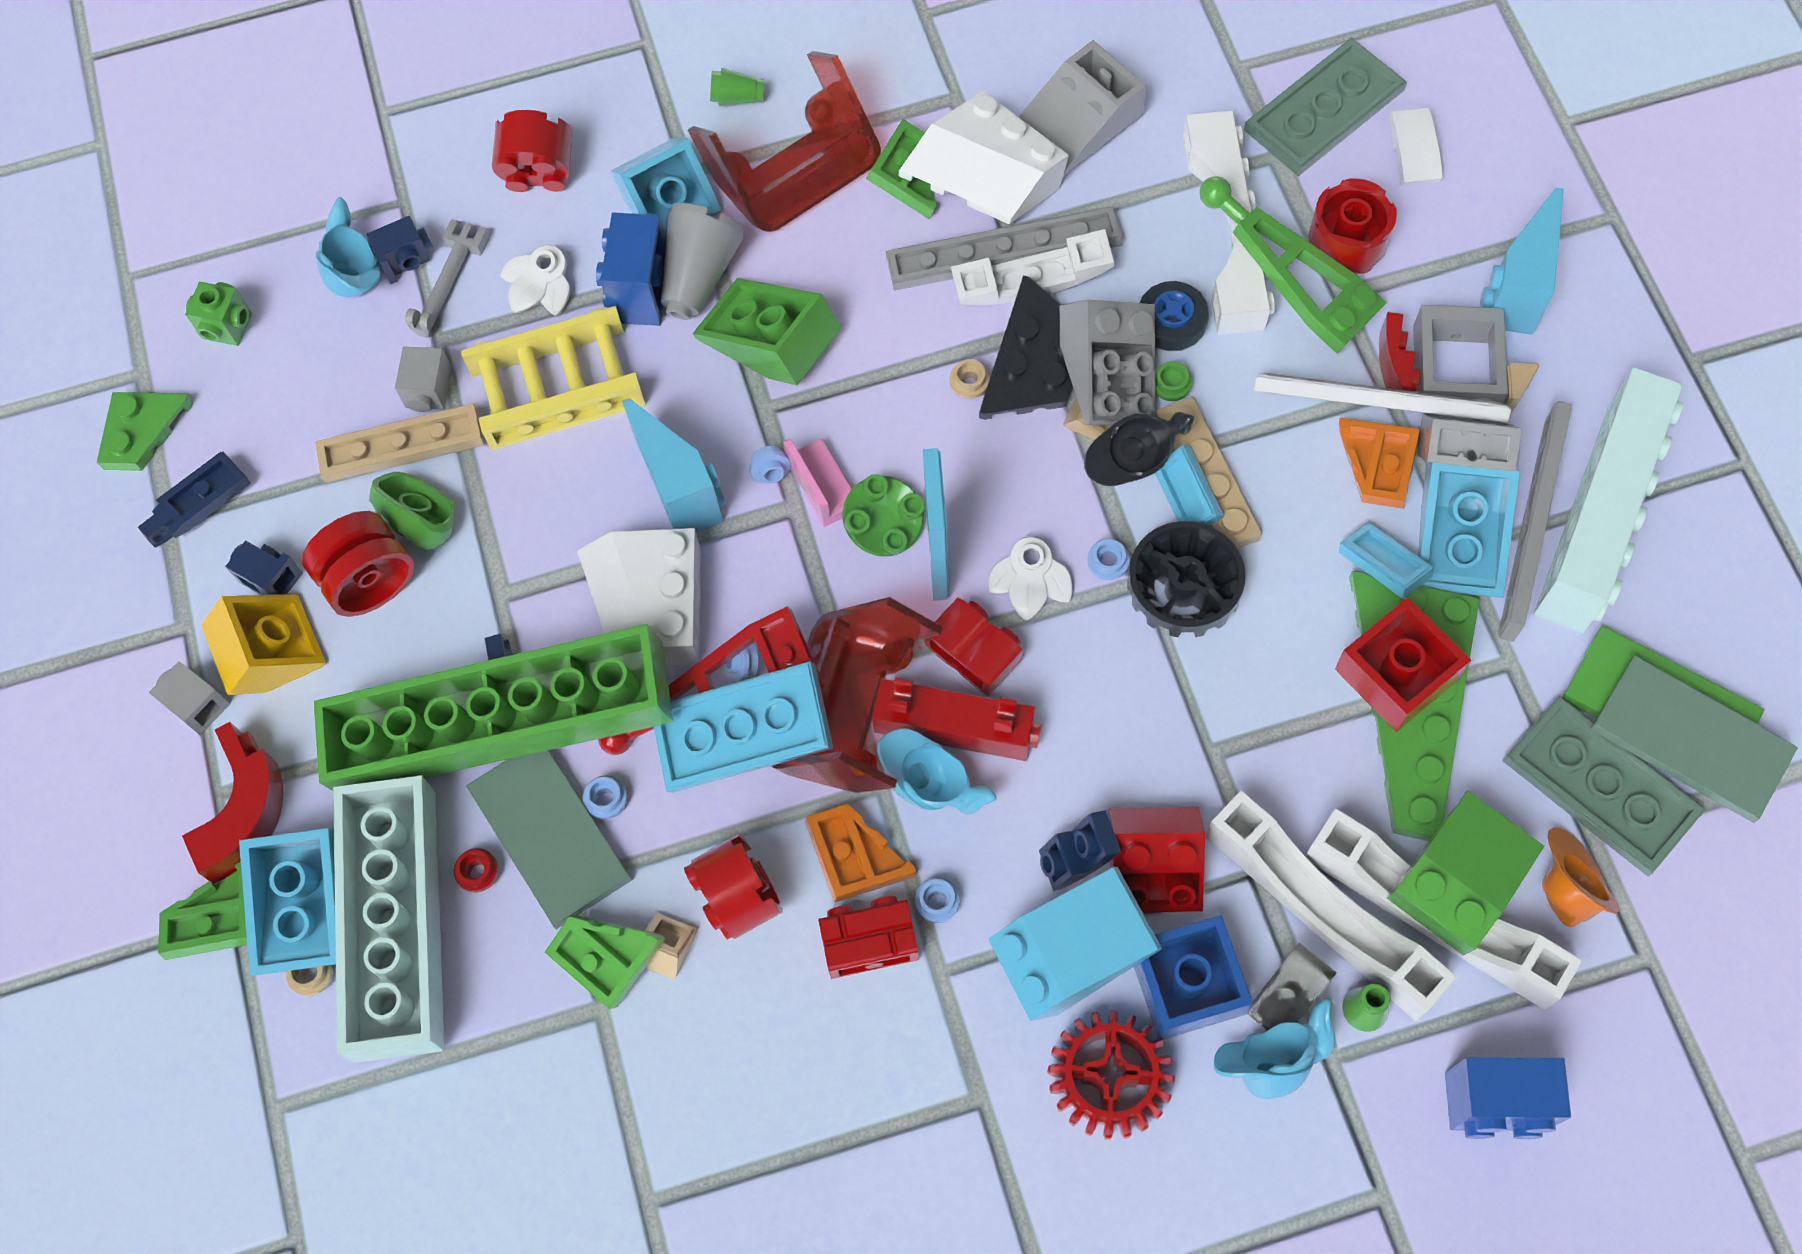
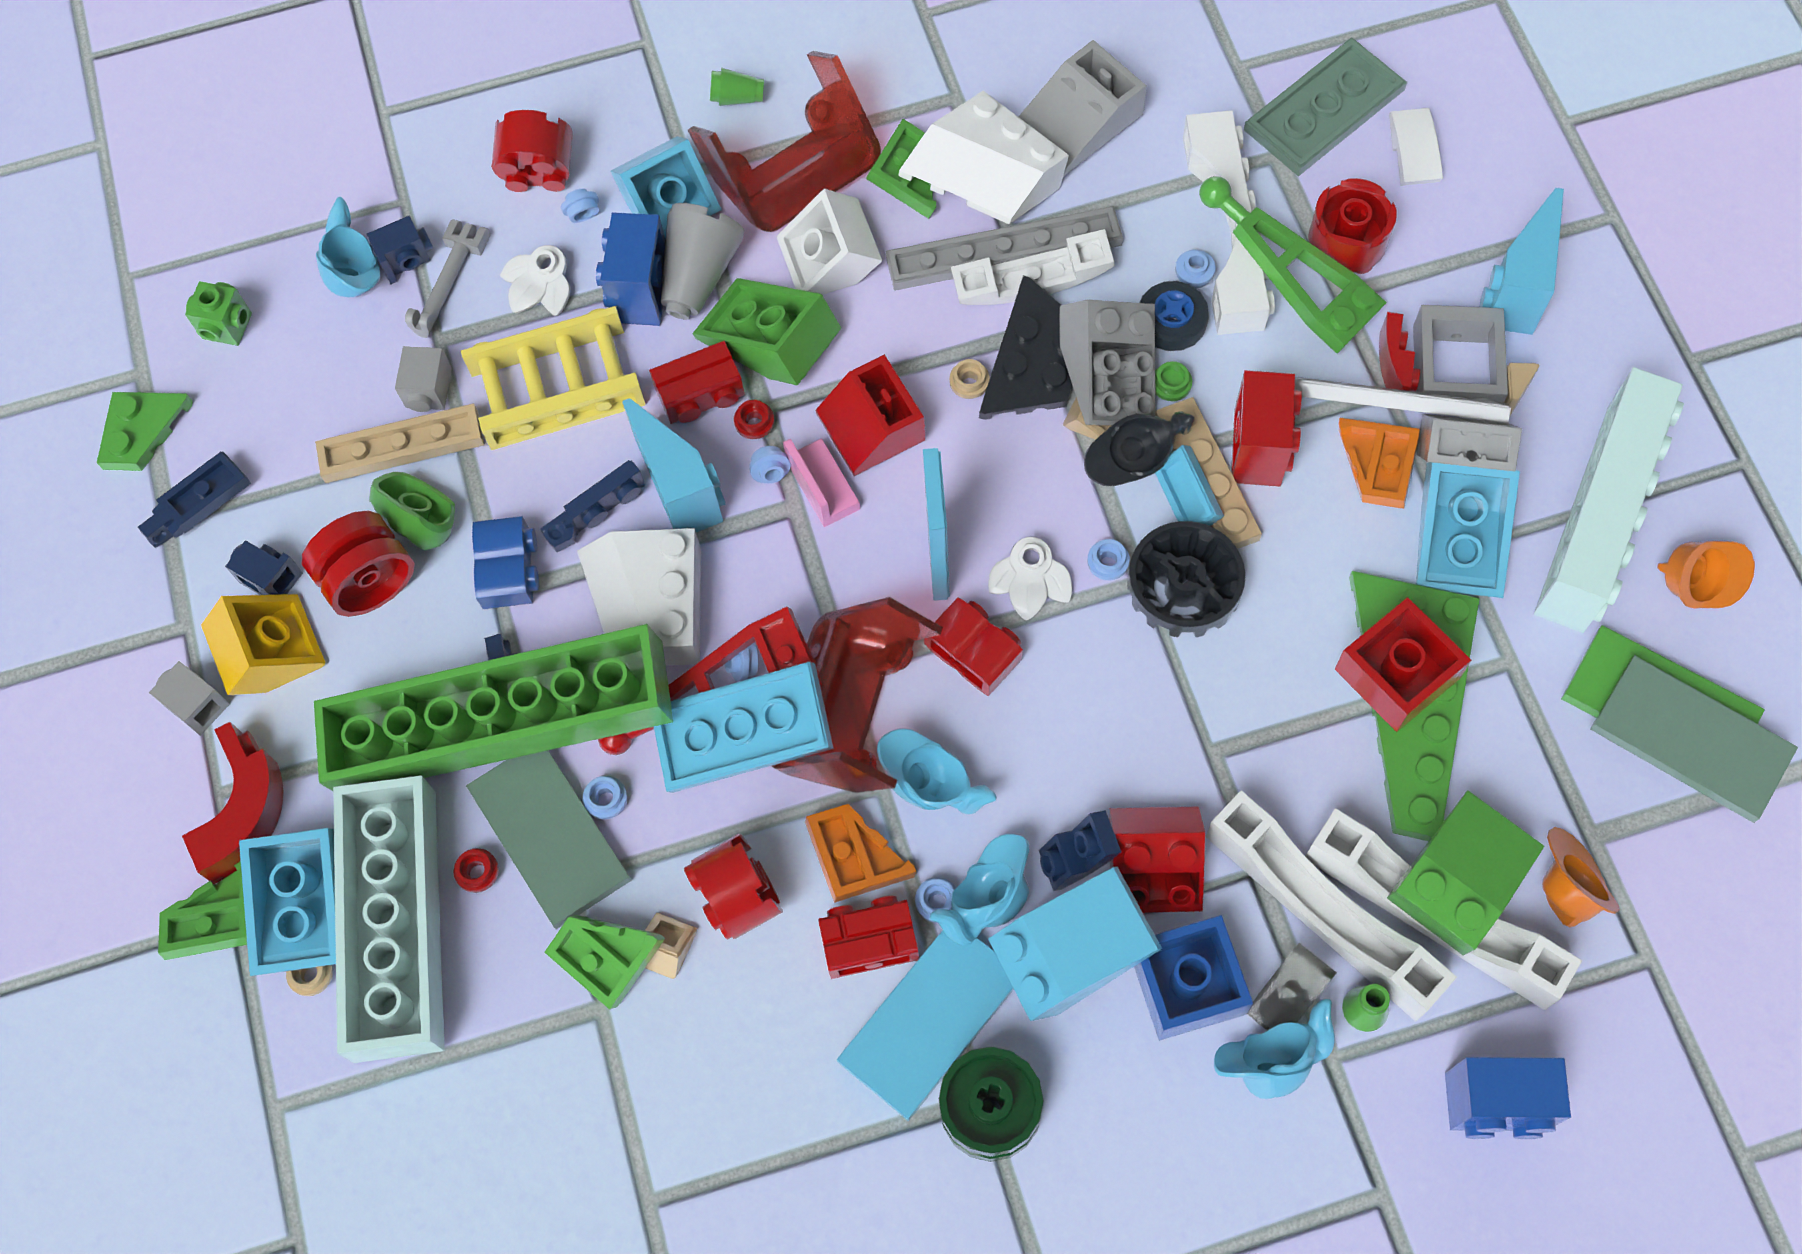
(504, 562): none -> blue brick
(580, 205): none -> light blue plate
(593, 505): none -> dark blue hinge
(697, 383): none -> red brick
(753, 409): none -> red plate
(829, 244): none -> white slope
(871, 416): none -> red slope
(883, 515): bright green dish -> none
(927, 1022): none -> medium azure tile
(957, 718): red brick -> none
(989, 893): none -> medium azure hair
(996, 1076): none -> dark green wheel
(1131, 1074): red gear -> none
(1195, 277): none -> light blue plate
(1265, 428): none -> red brick
(1386, 560): medium azure tile -> none
(1534, 522): light grey tile -> none
(1604, 786): sand green tile -> none
(1709, 573): none -> orange piece

